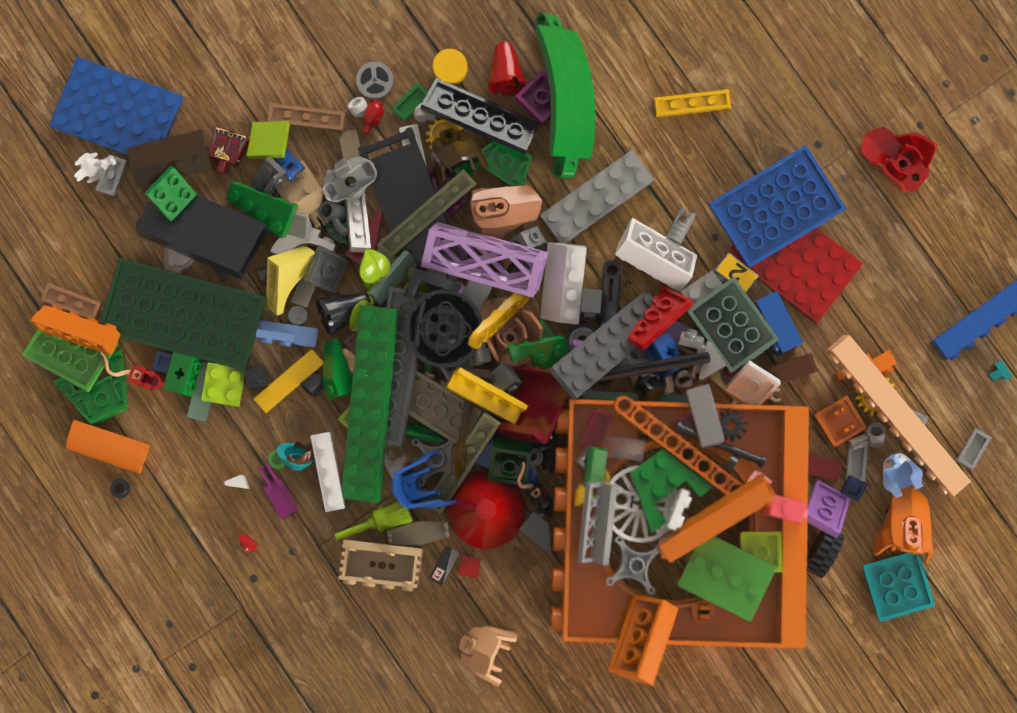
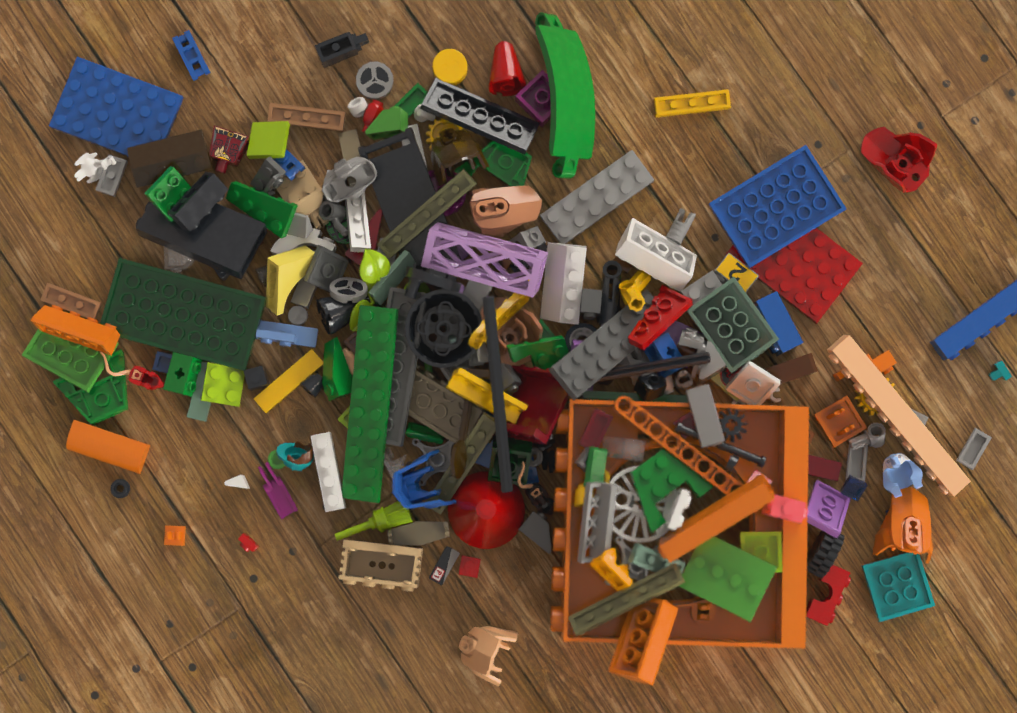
(175, 535): none -> orange tile
(191, 55): none -> blue plate
(198, 201): none -> black brick
(340, 48): none -> black hinge
(348, 289): none -> light grey tile
(388, 123): none -> bright green slope
(497, 394): none -> black axle
(615, 575): none -> light orange tile
(626, 599): none -> olive plate
(632, 290): none -> yellow piece
(651, 559): none -> sand green tile
(823, 610): none -> red arch

